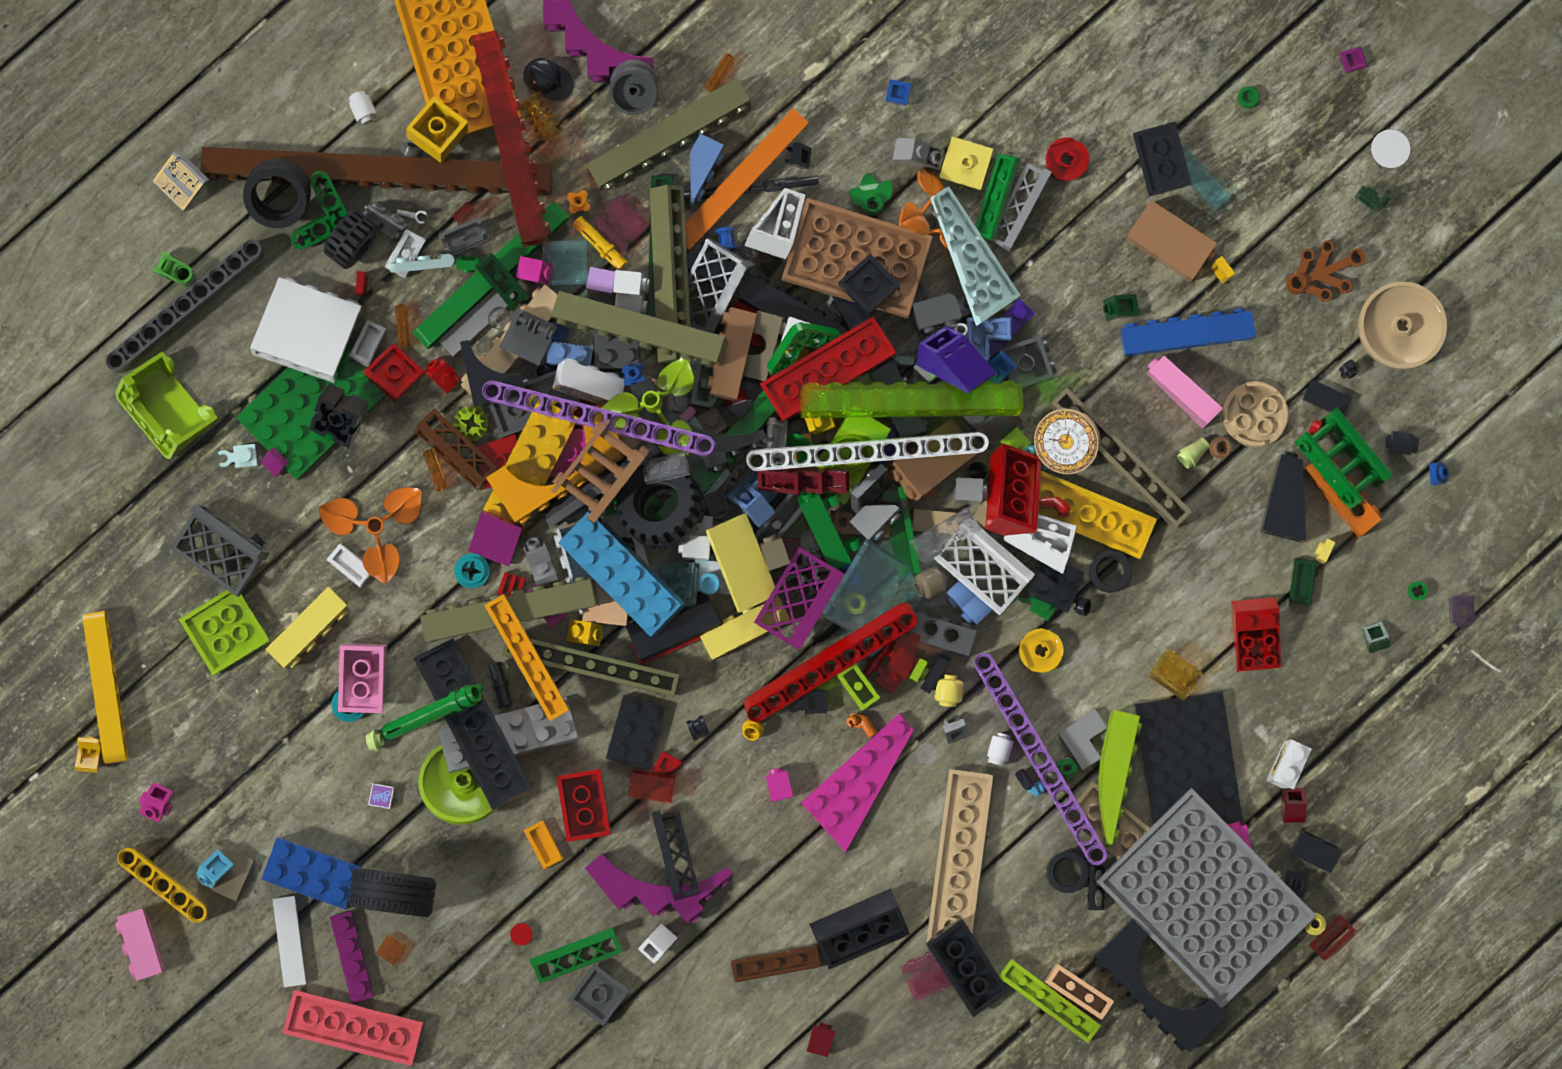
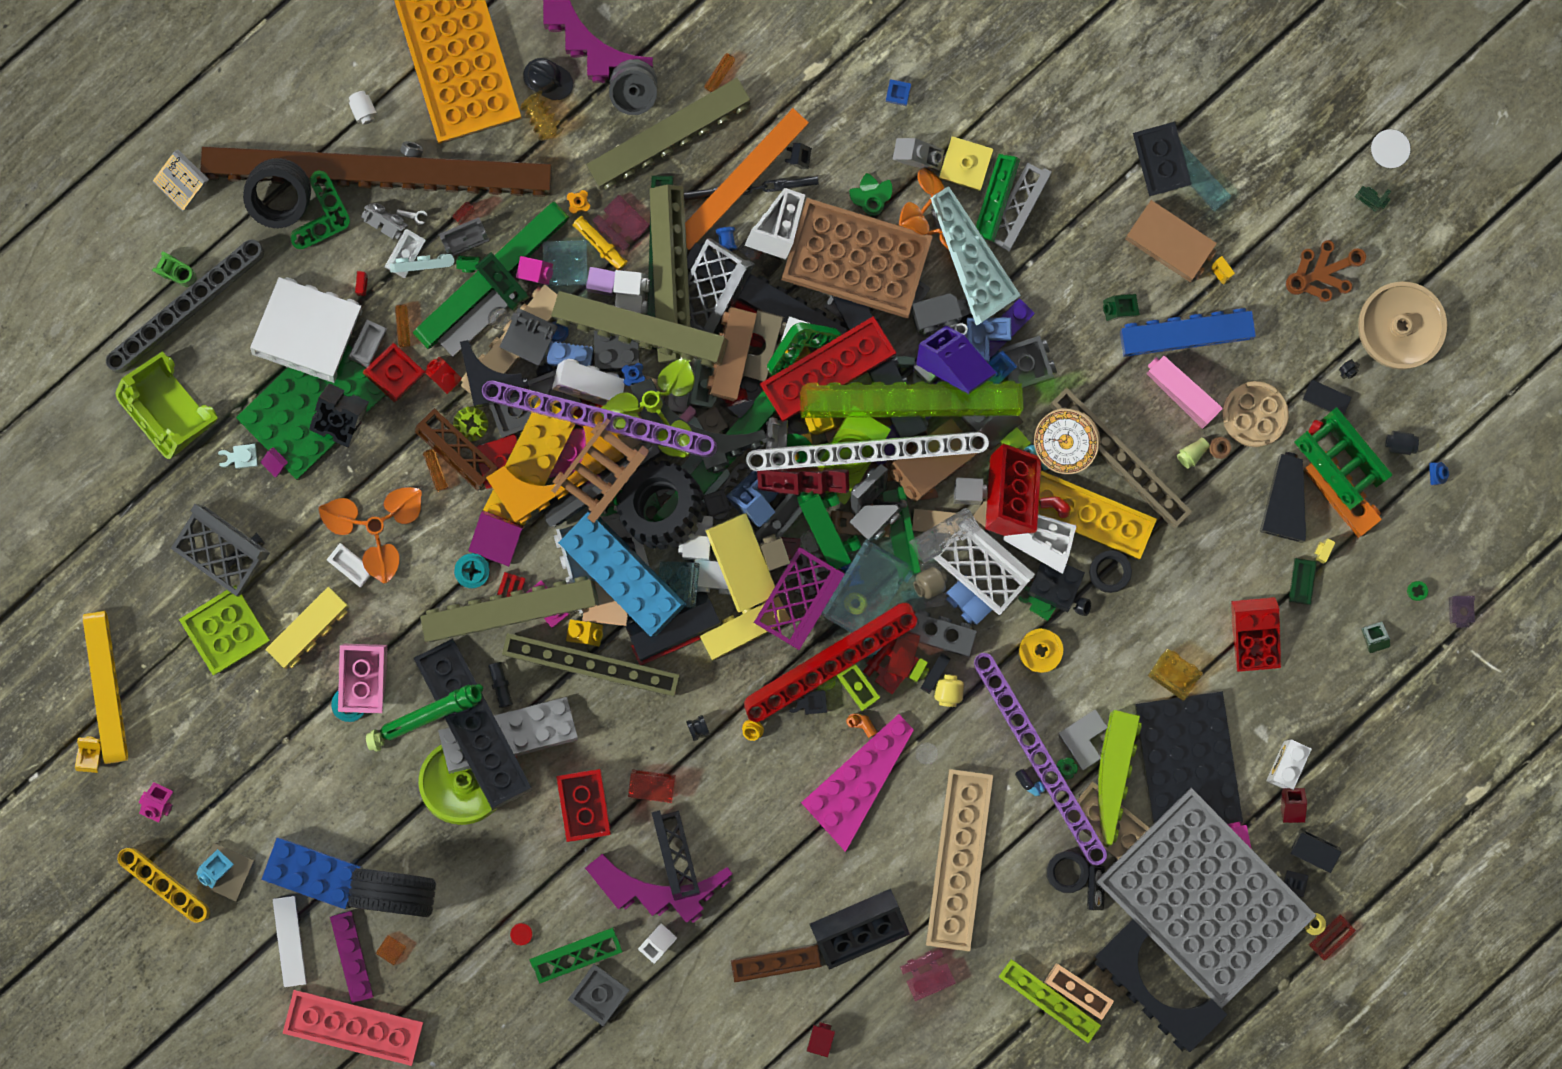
(140, 944): bright pink brick -> none
(350, 239): black tyre -> none
(381, 796): medium lavender tile -> none
(437, 129): yellow brick -> none
(510, 140): clear red brick -> none
(527, 657): light orange plate -> none
(539, 560): light grey slope -> none
(543, 844): light orange tile -> none
(635, 732): black plate -> none
(665, 468): clear plate -> none
(666, 763): red tile -> none
(702, 160): medium blue slope -> none
(709, 583): medium azure tile -> none
(779, 785): dark pink brick -> none
(869, 284): black plate -> none
(956, 730): dark grey tile -> none
(966, 967): black slope -> none
(977, 470): black hinge -> none
(1000, 749): white brick -> none
(1072, 148): red plate -> none
(1248, 97): green tile -> none
(1353, 60): magenta tile -> none

